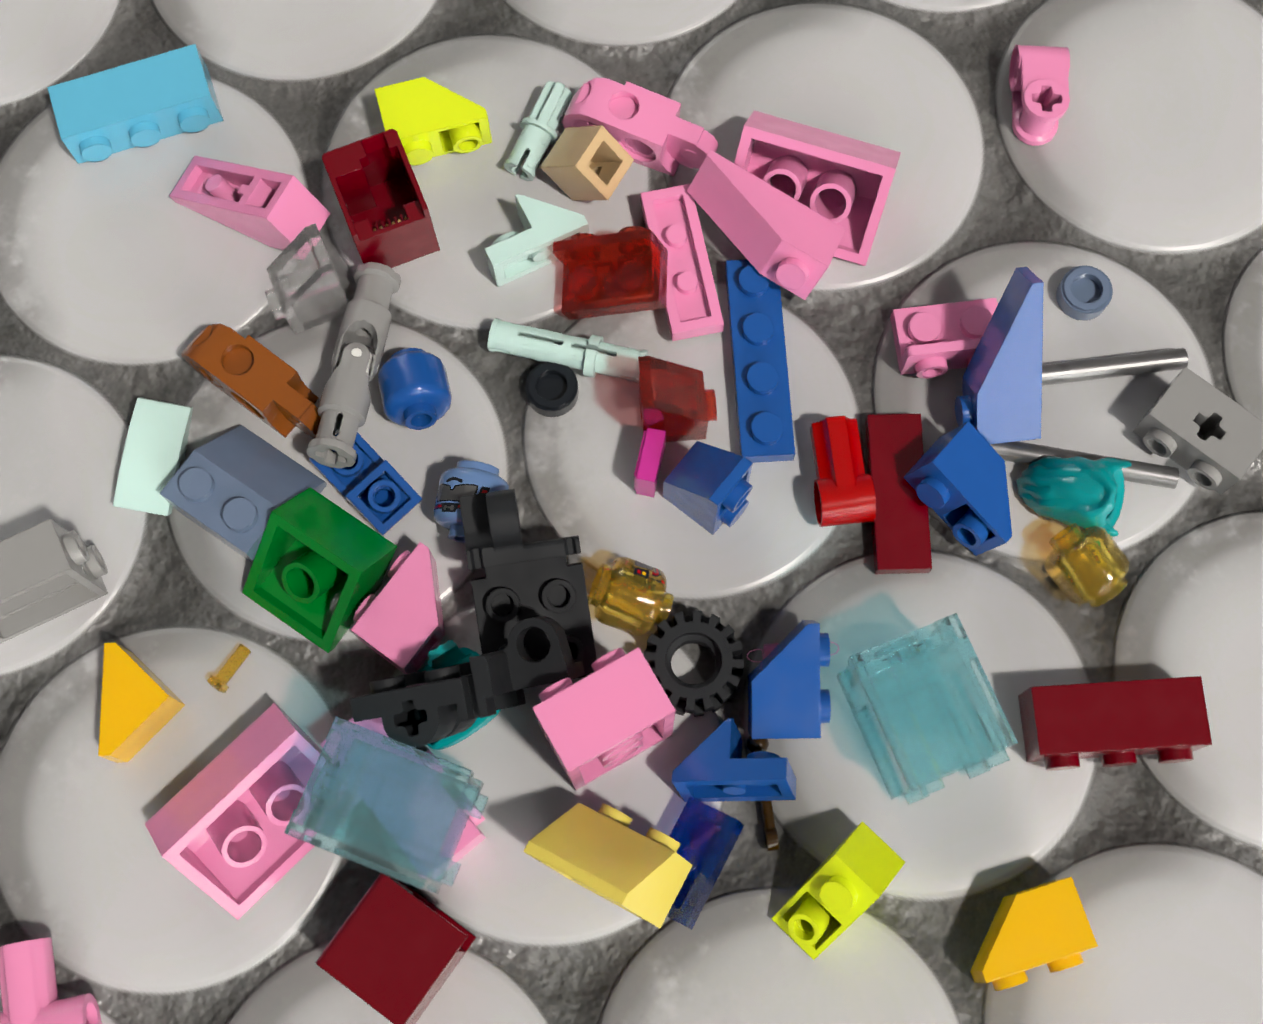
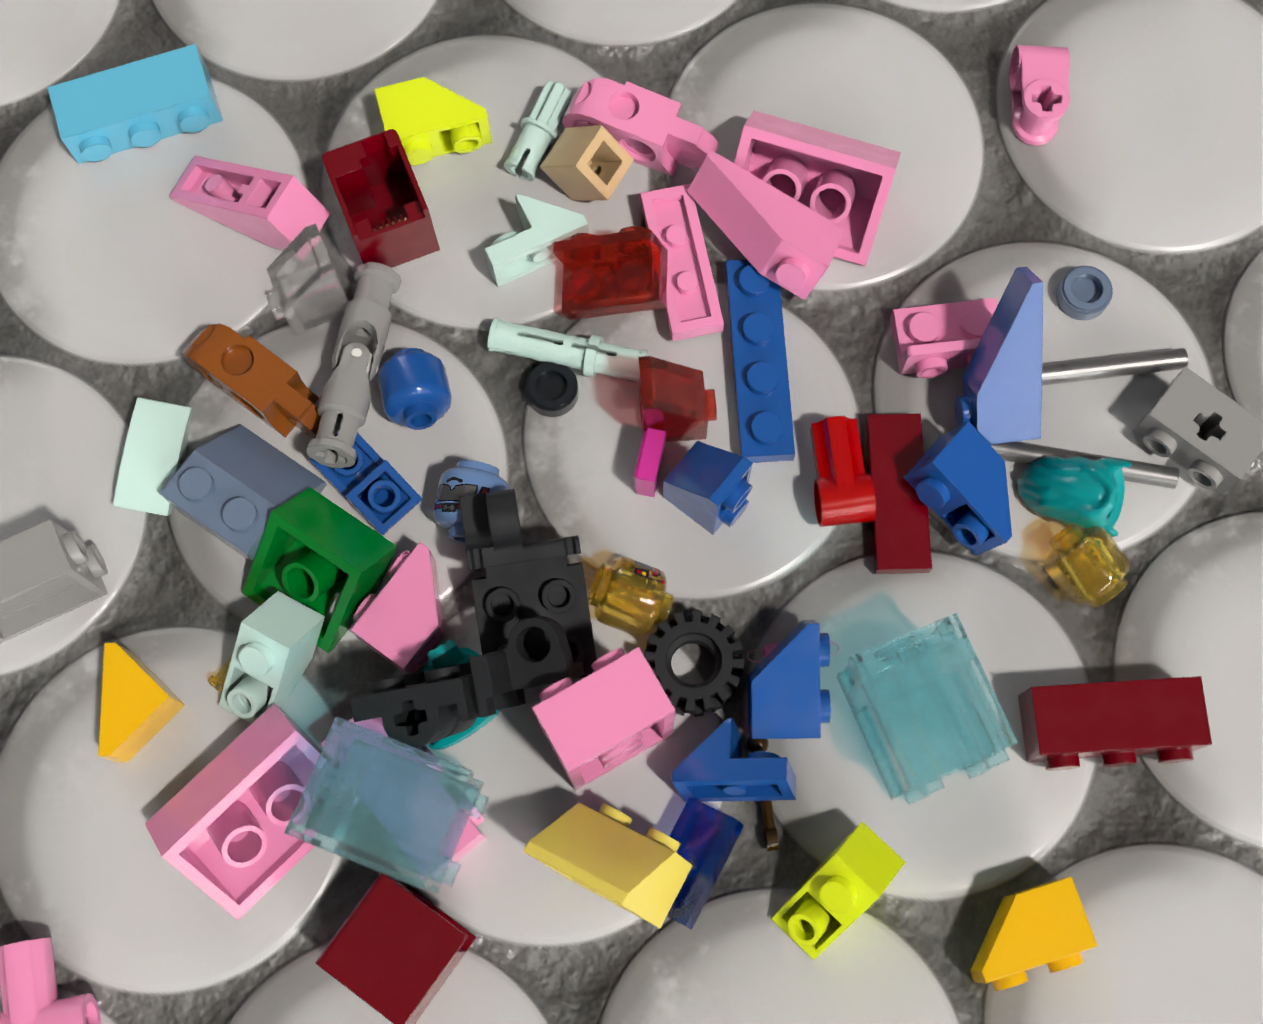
(270, 656): none -> light aqua slope

